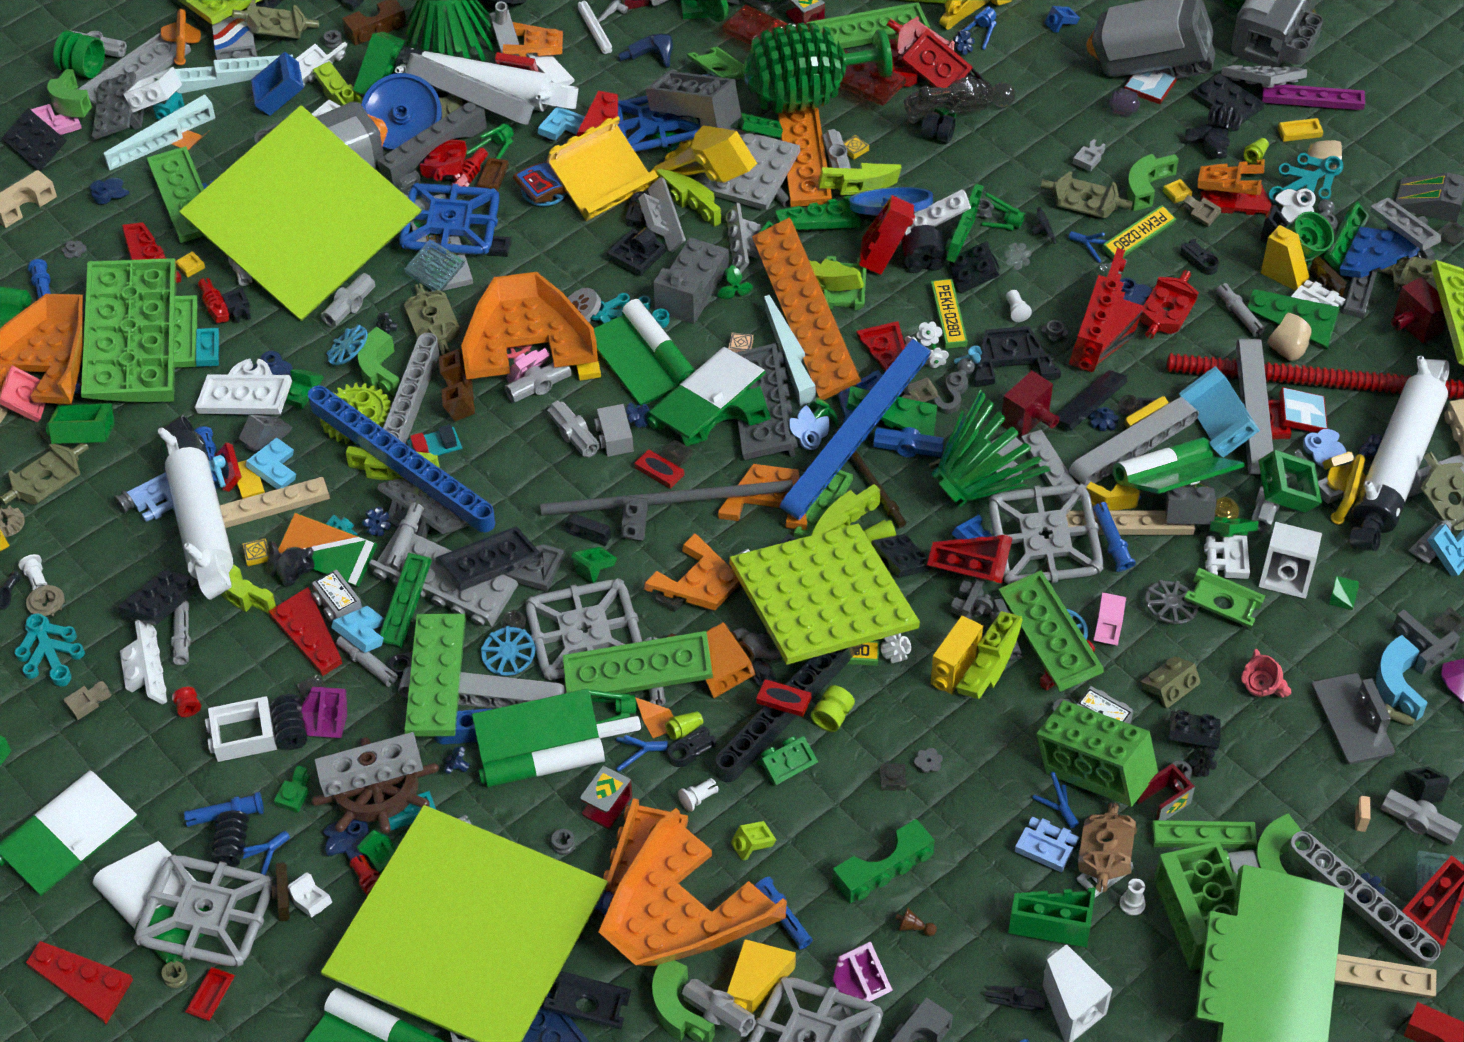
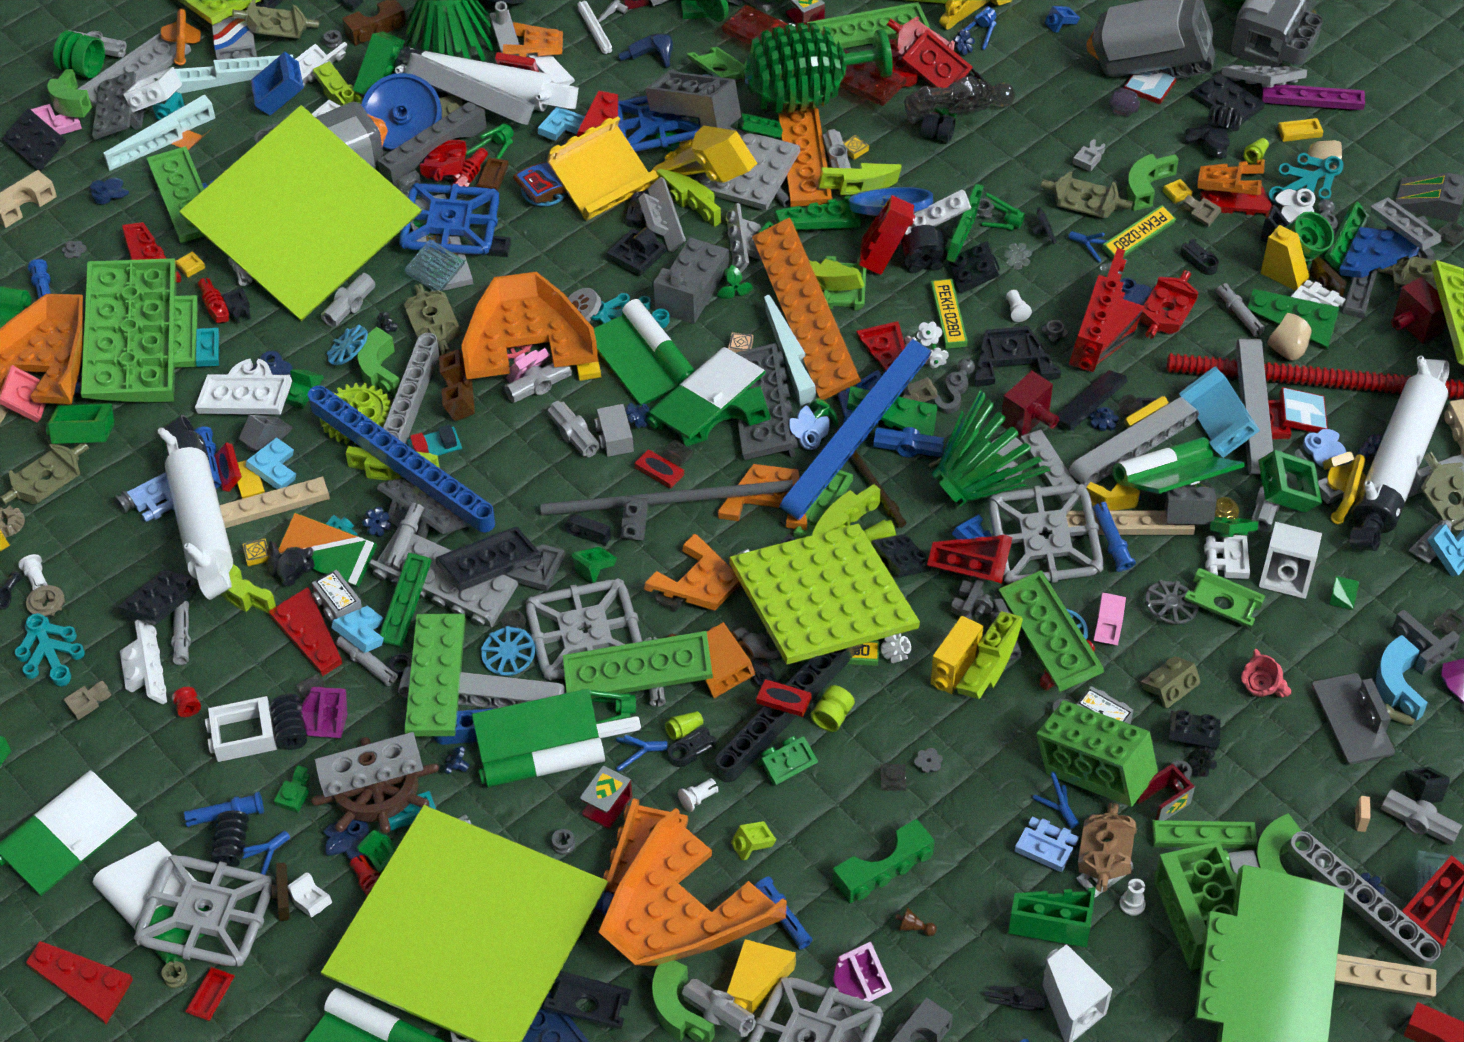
(215, 465): medium azure hand -> none
(654, 717): orange sticker -> none
(973, 354): medium azure hand -> none

